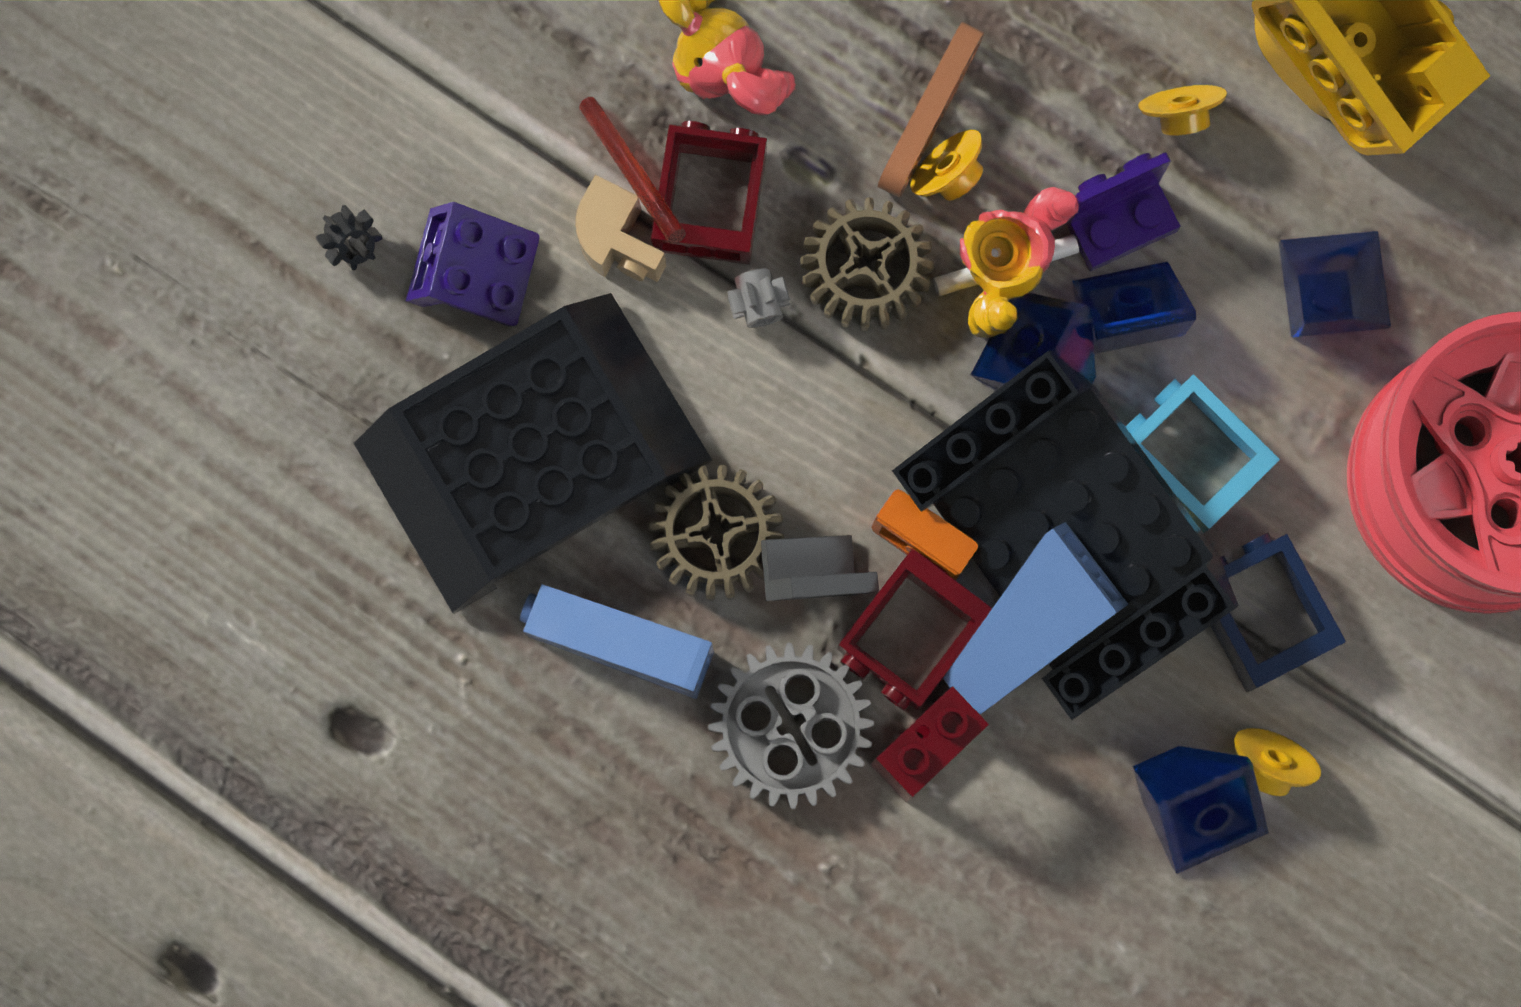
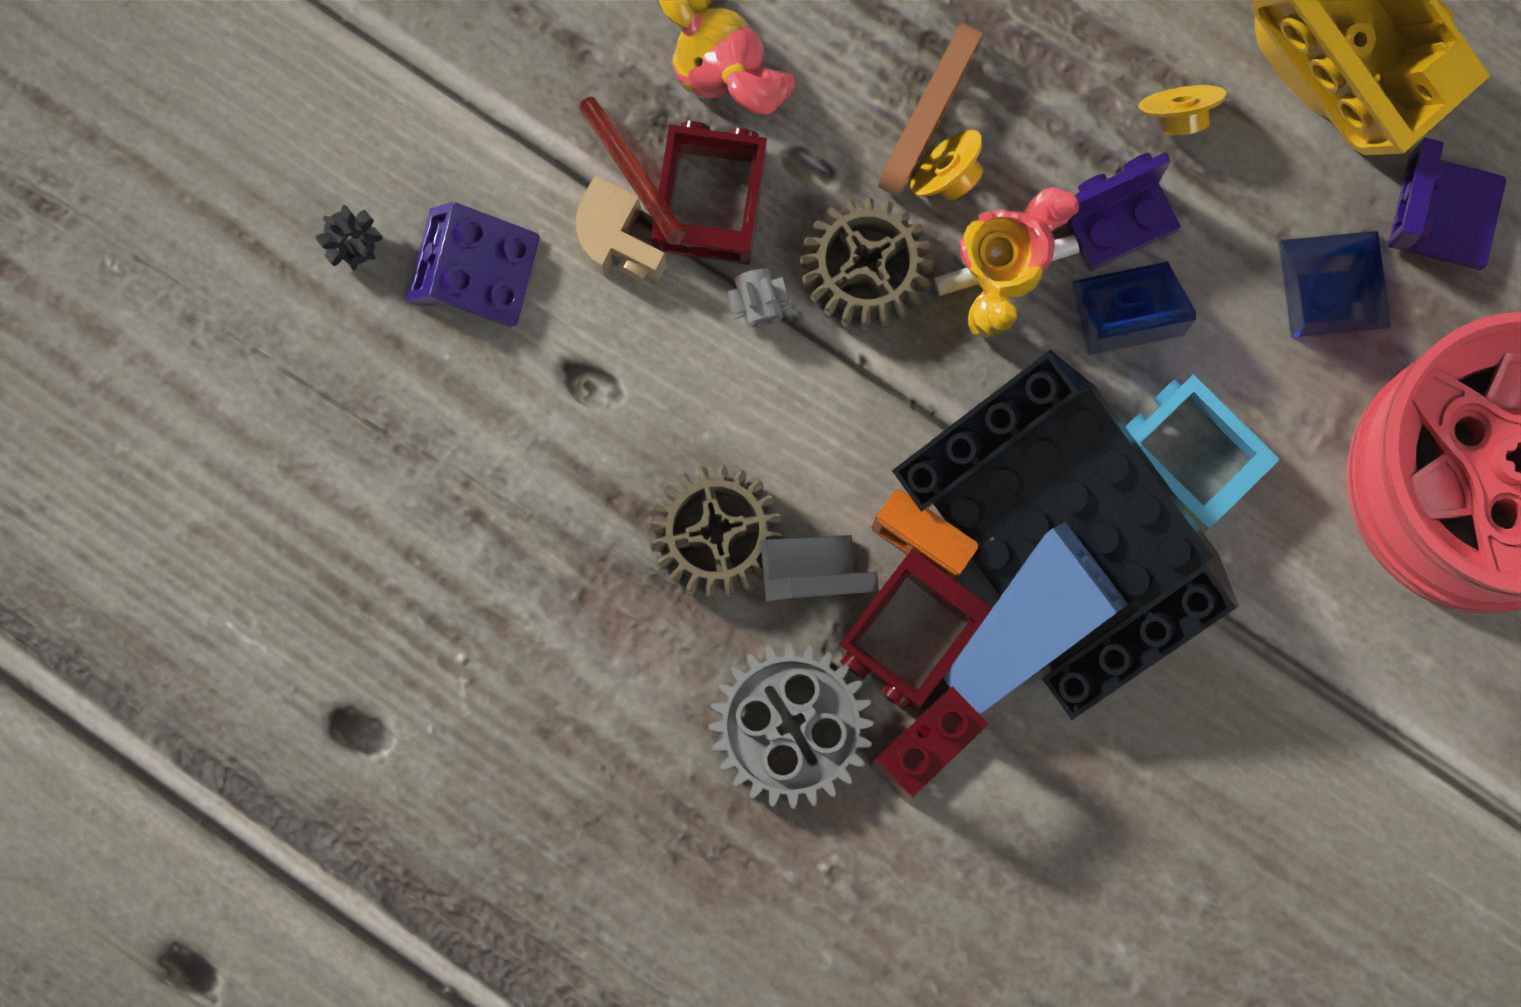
(528, 446): black slope -> none
(618, 640): medium blue slope -> none
(1040, 326): clear blue slope -> none
(1200, 803): clear blue slope -> none
(1233, 643): dark blue window -> none
(1277, 761): yellow piece -> none
(1446, 209): none -> dark purple bracket

